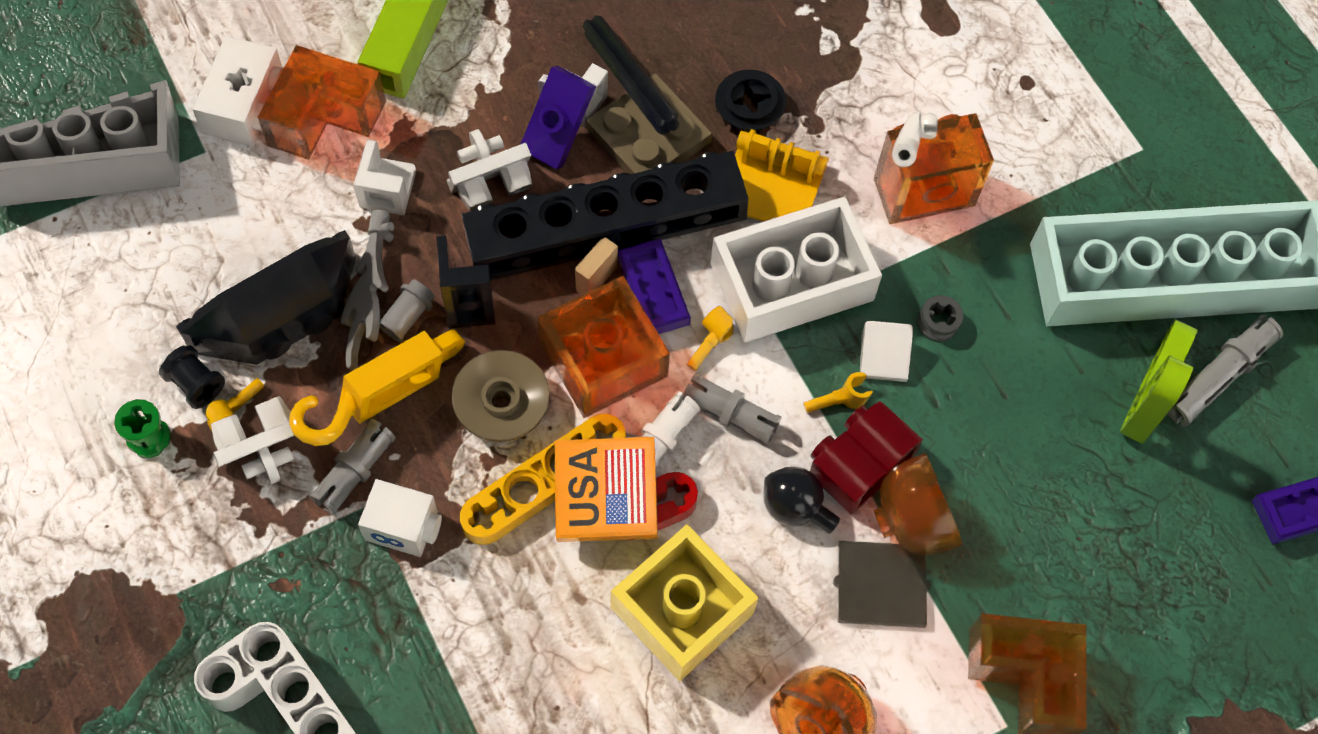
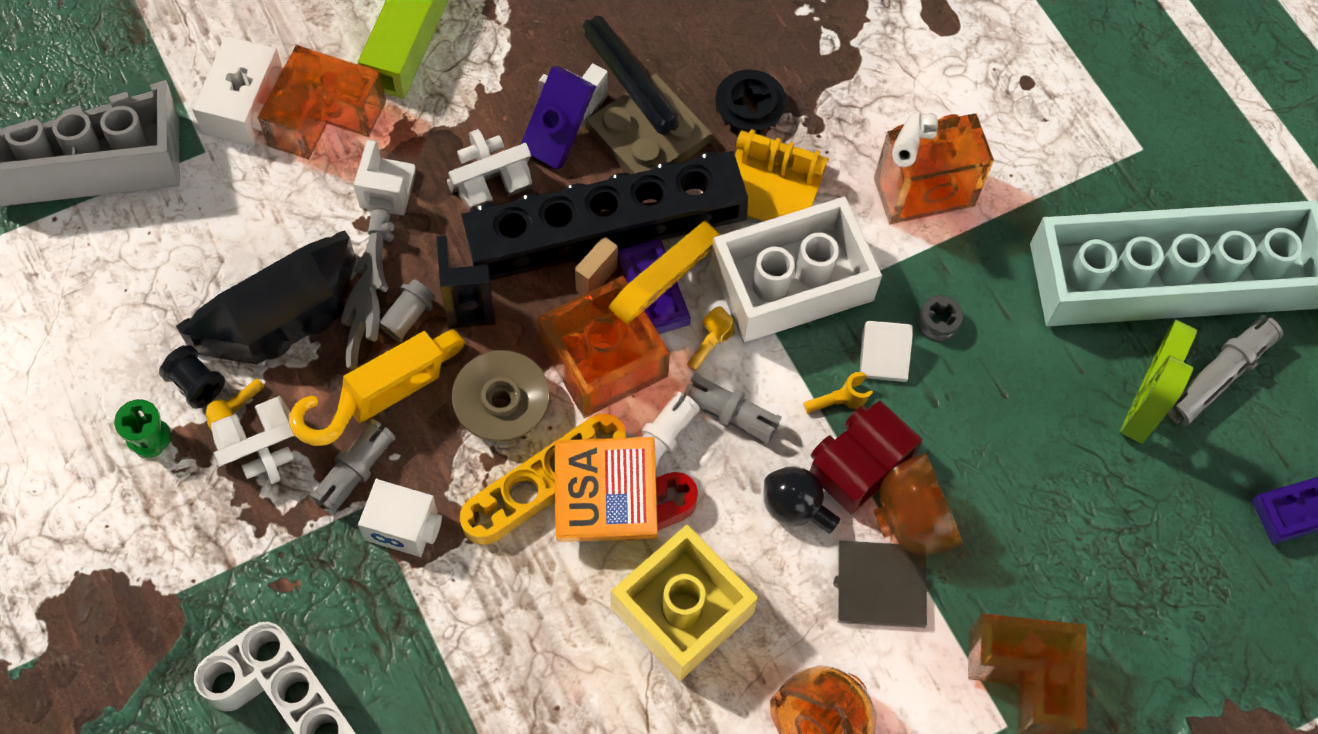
(663, 273): none -> yellow beam

